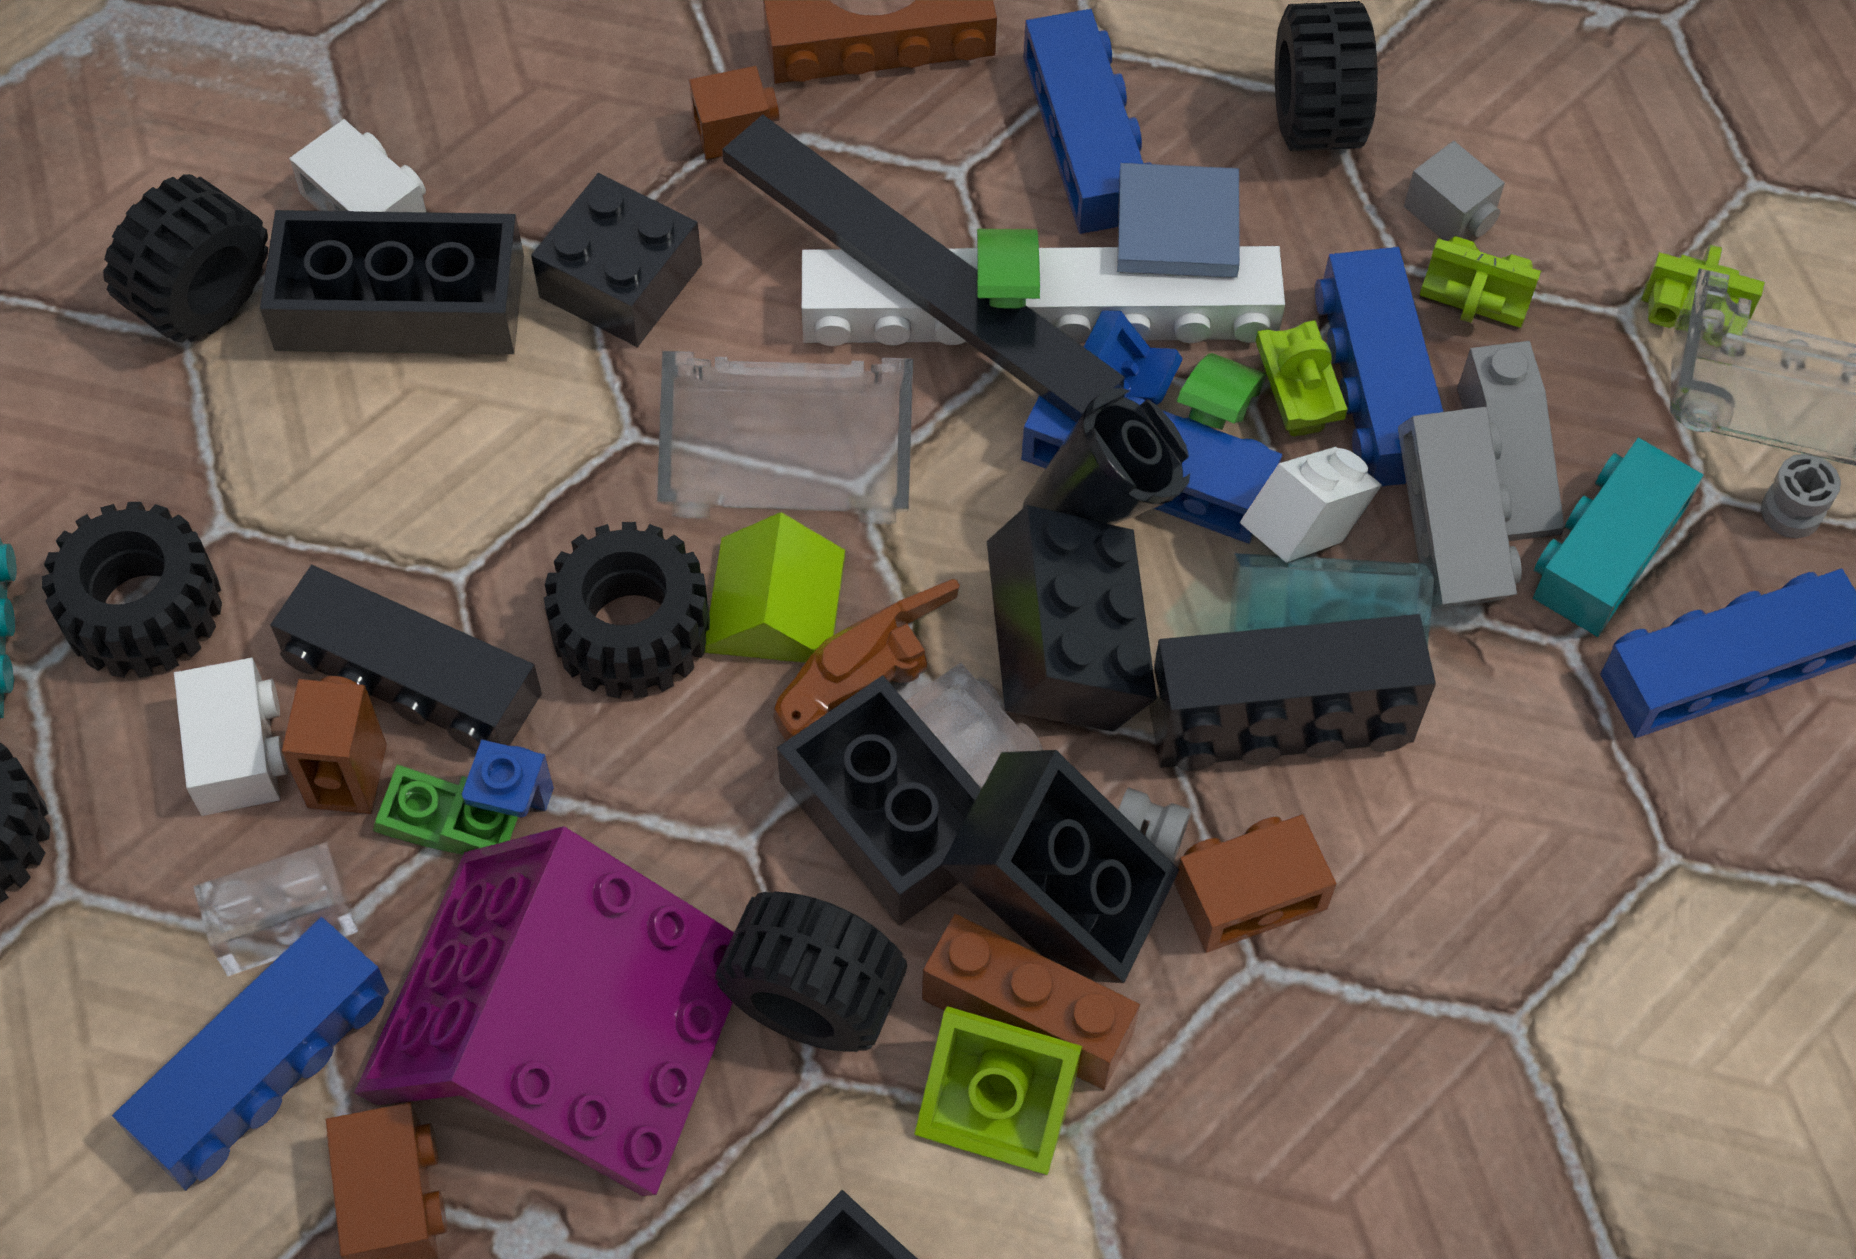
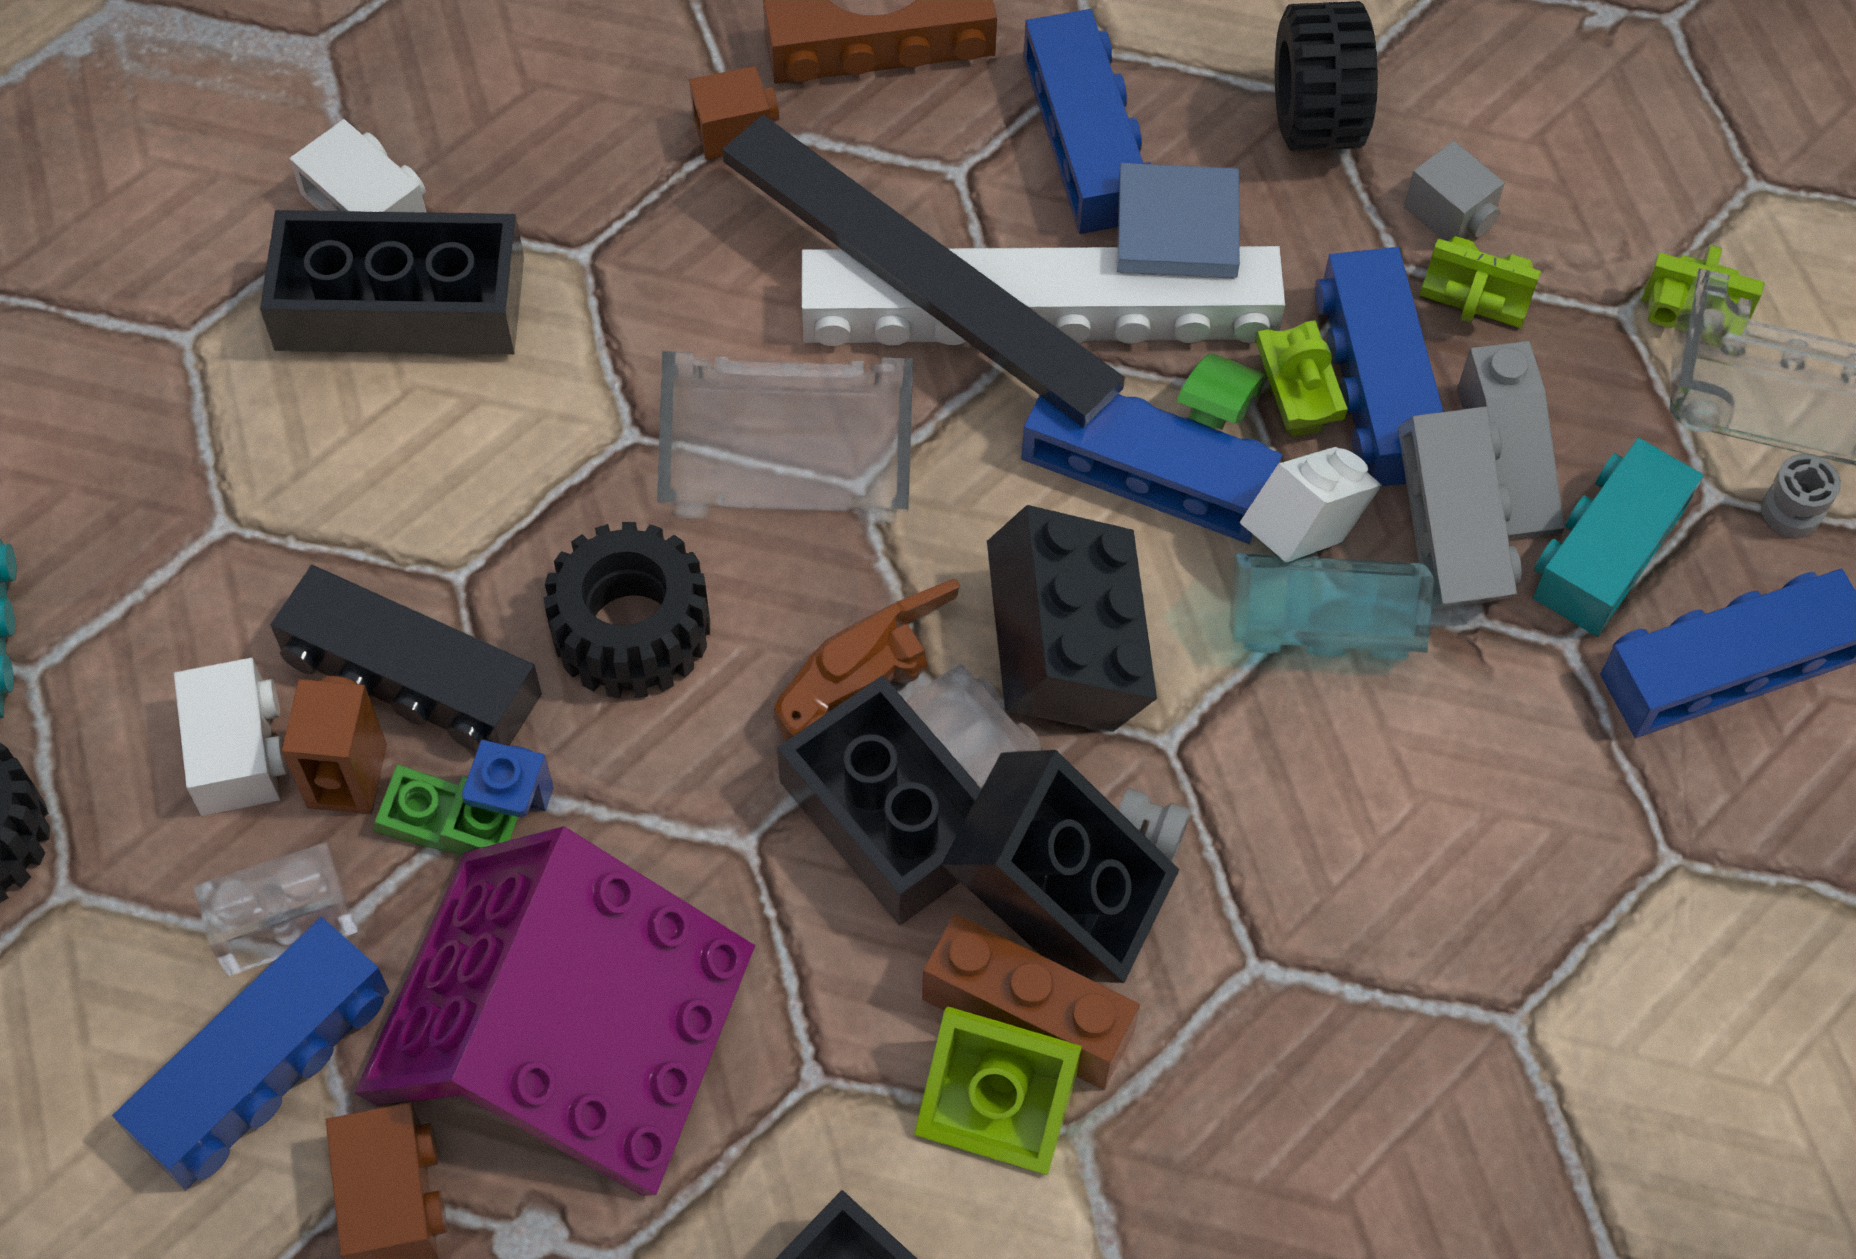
(117, 549): black tyre -> none
(185, 258): black tyre -> none
(617, 259): black brick -> none
(774, 591): lime slope -> none
(811, 971): black tyre -> none
(1008, 266): bright green slope -> none
(1114, 462): black cone -> none
(1145, 369): blue bracket -> none
(1254, 881): dark orange brick -> none
(1290, 691): black brick -> none

